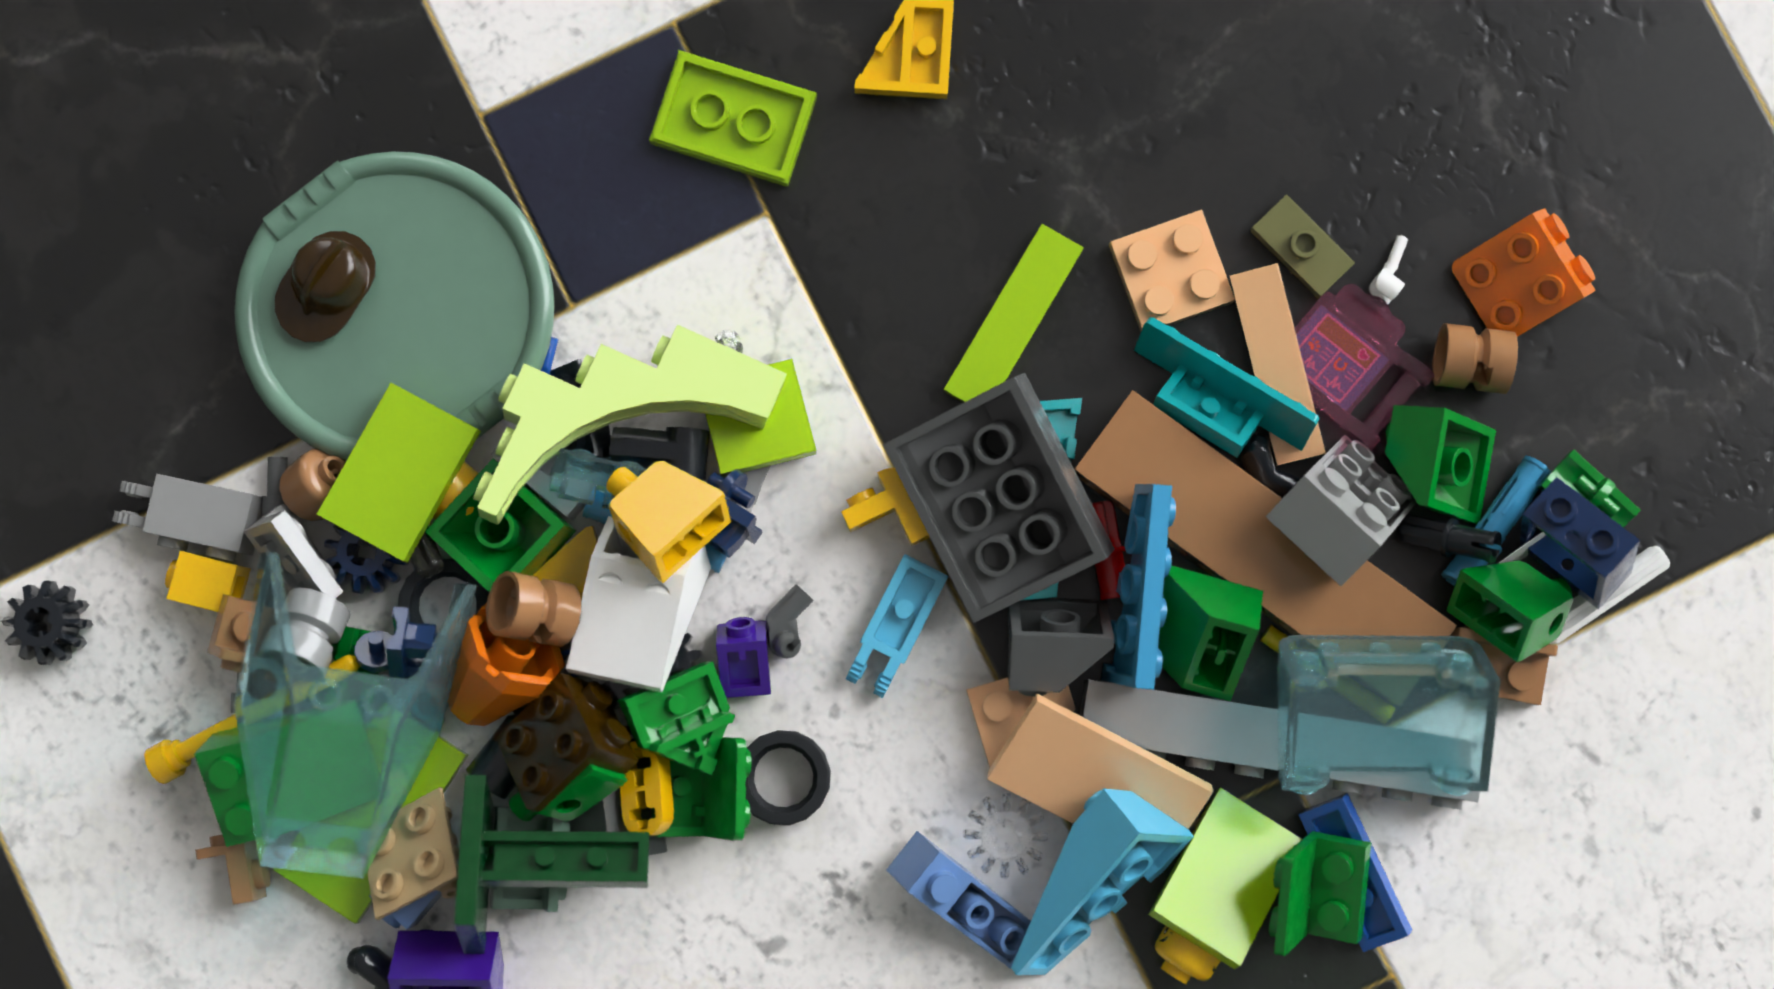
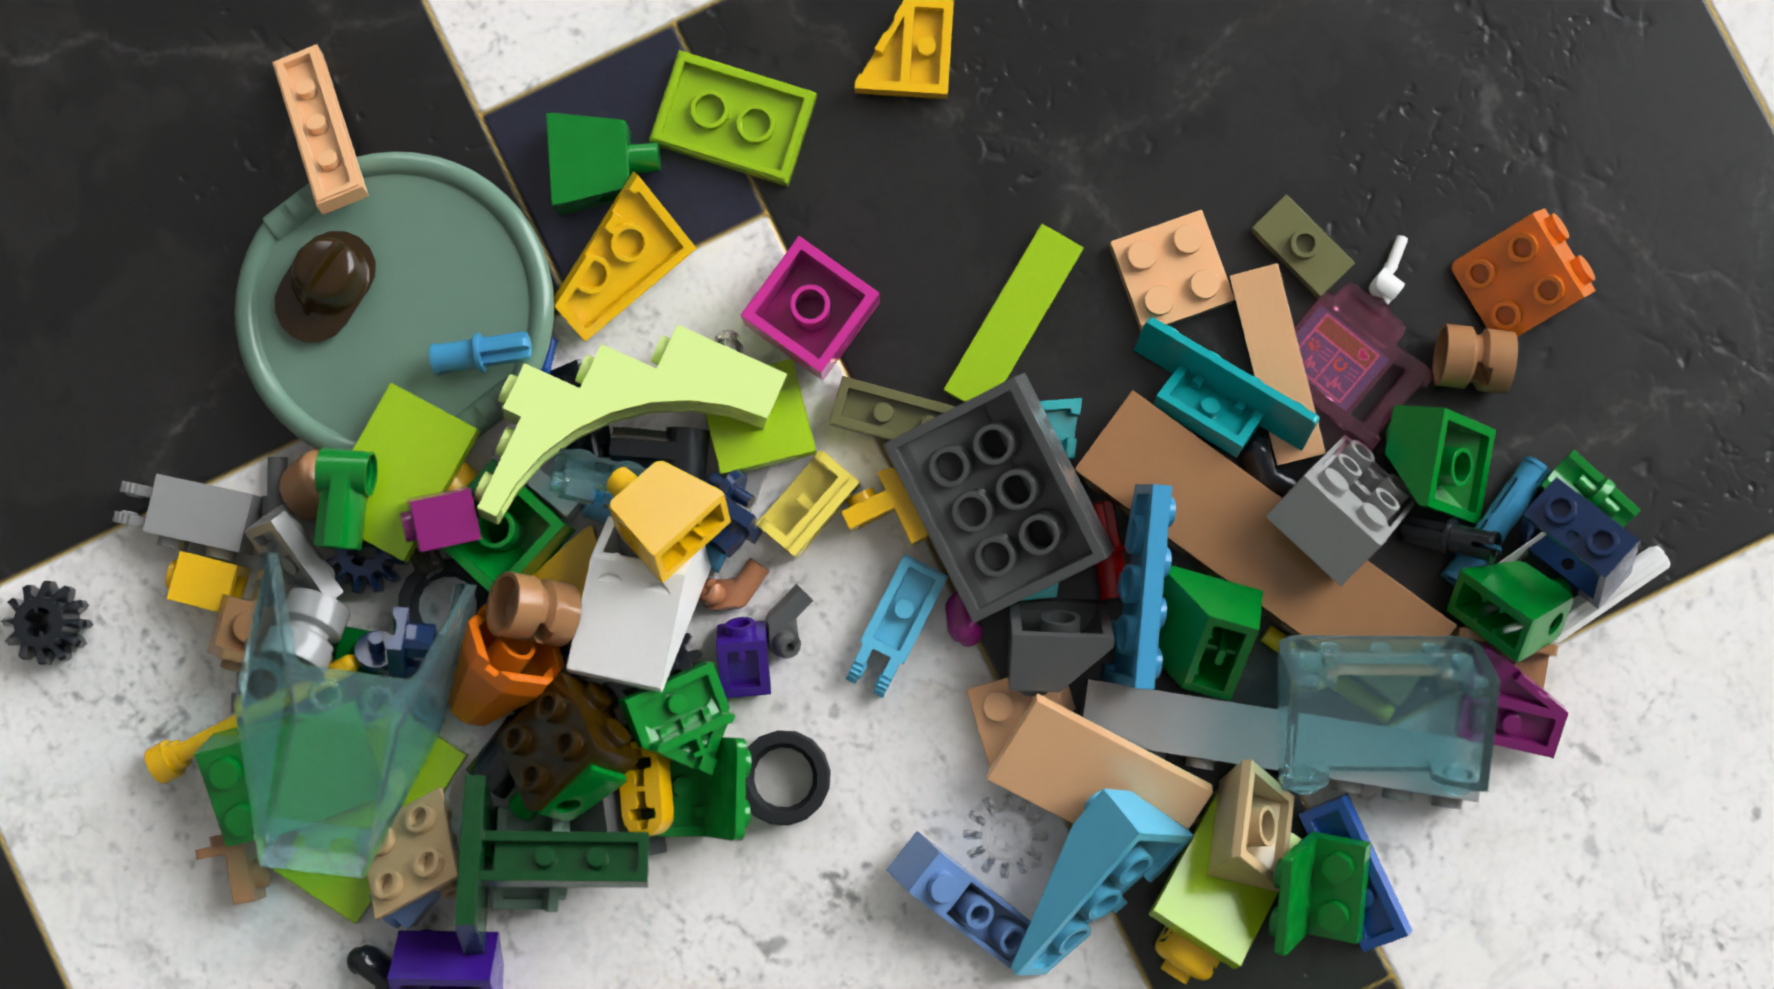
(320, 130): none -> light nougat tile
(344, 484): none -> green piece
(441, 519): none -> magenta brick
(480, 352): none -> dark azure axle
(593, 160): none -> green torso
(622, 259): none -> yellow wing
(733, 592): none -> nougat arm
(808, 504): none -> light yellow hinge
(810, 308): none -> dark pink brick
(881, 410): none -> olive plate
(960, 623): none -> magenta arm
(1250, 826): none -> tan slope
(1526, 713): none -> magenta wing

